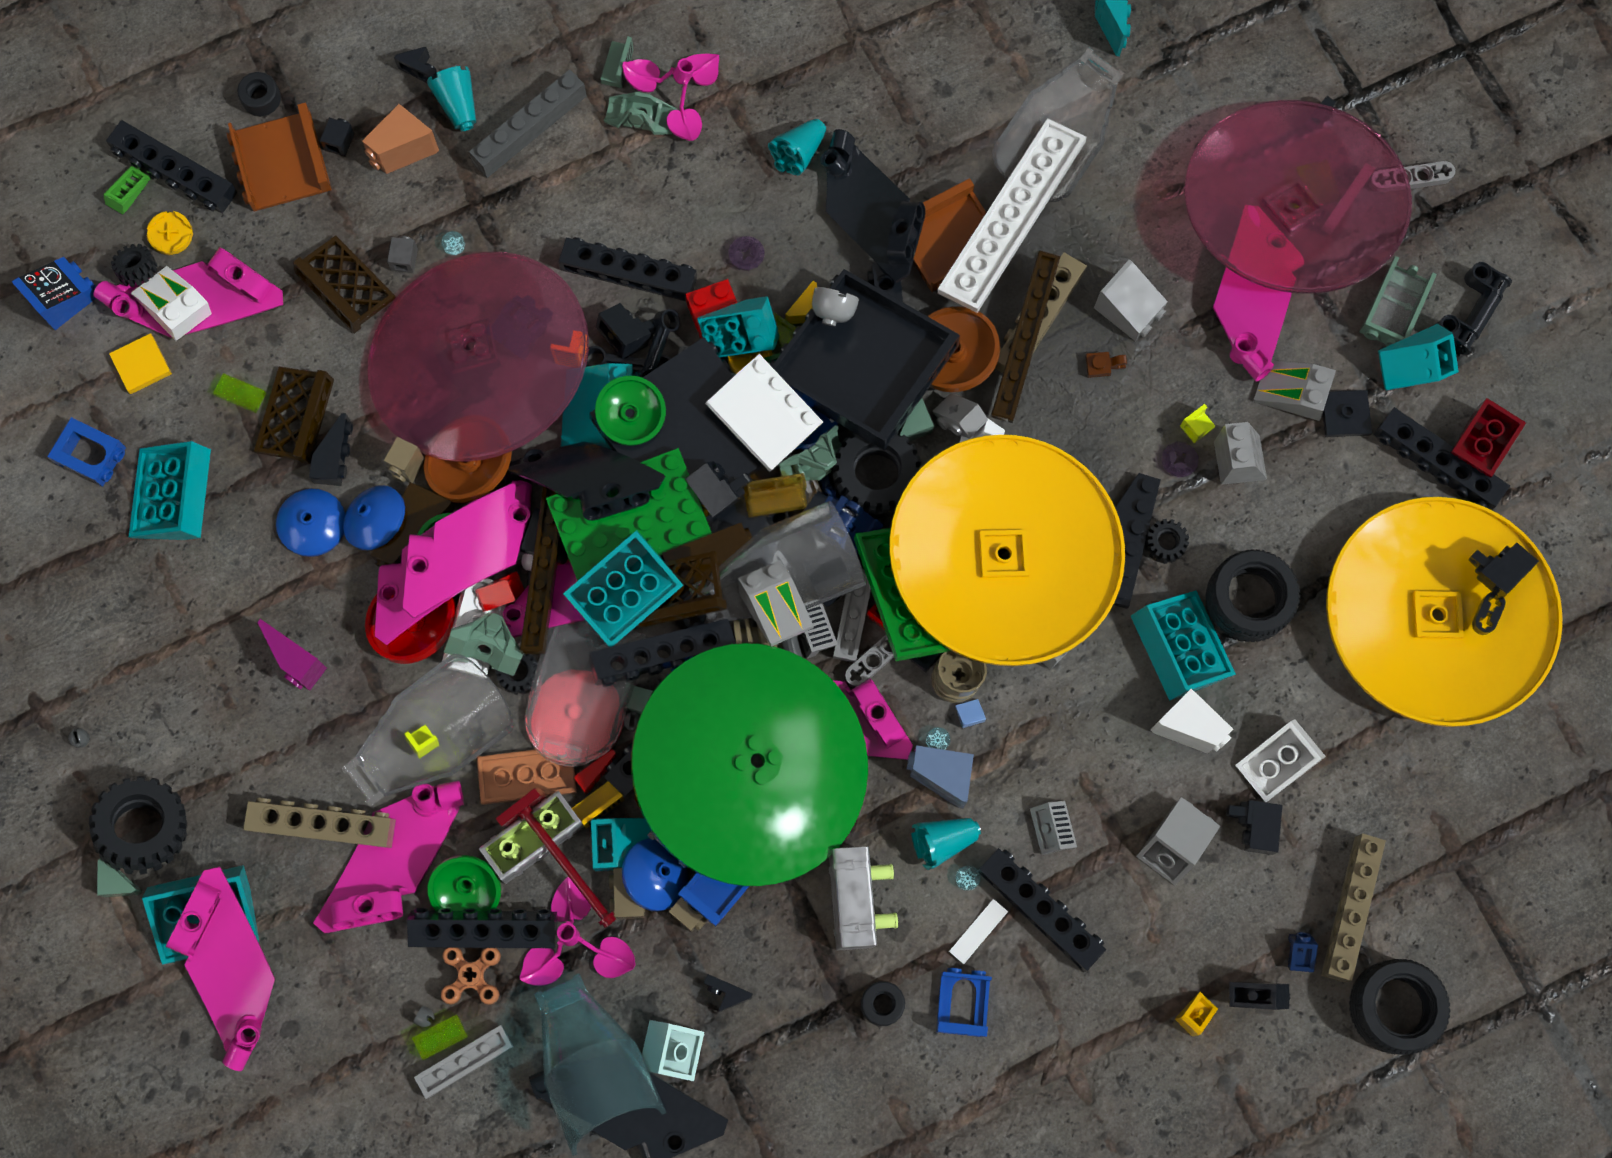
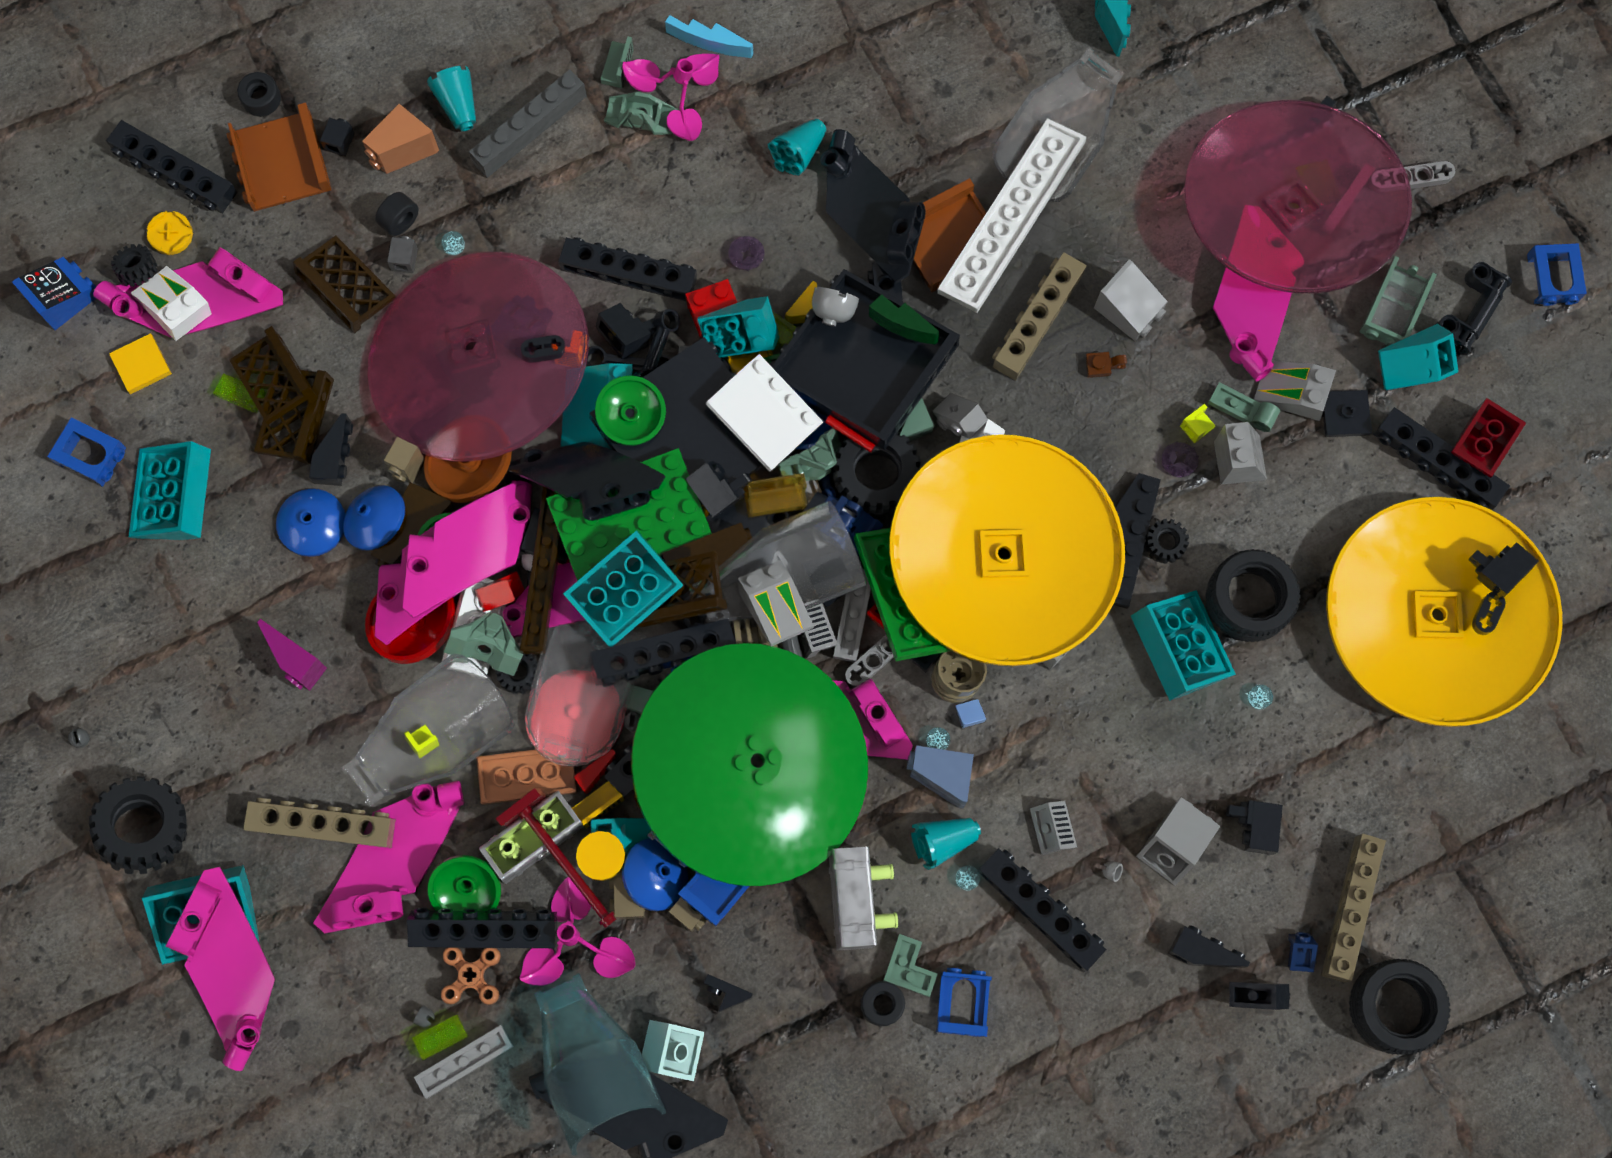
(113, 882): sand green slope -> none
(119, 201): bright green slope -> none
(291, 370): none -> dark brown fence
(396, 213): none -> black tyre
(415, 63): black slope -> none
(543, 349): none -> black beam
(600, 855): none -> yellow tile
(715, 39): none -> medium azure slope
(850, 433): none -> red piece
(902, 321): none -> dark green slope
(903, 971): none -> sand green plate
(976, 352): dark orange dish -> none
(978, 931): white sticker -> none
(1025, 337): dark brown tile -> none
(1113, 871): none -> light grey hinge
(1194, 724): white slope -> none
(1196, 1015): yellow slope -> none
(1200, 951): none -> black slope
(1259, 415): none -> sand green plate
(1260, 697): none -> clear light blue tile
(1280, 760): white slope -> none
(1558, 252): none -> blue panel

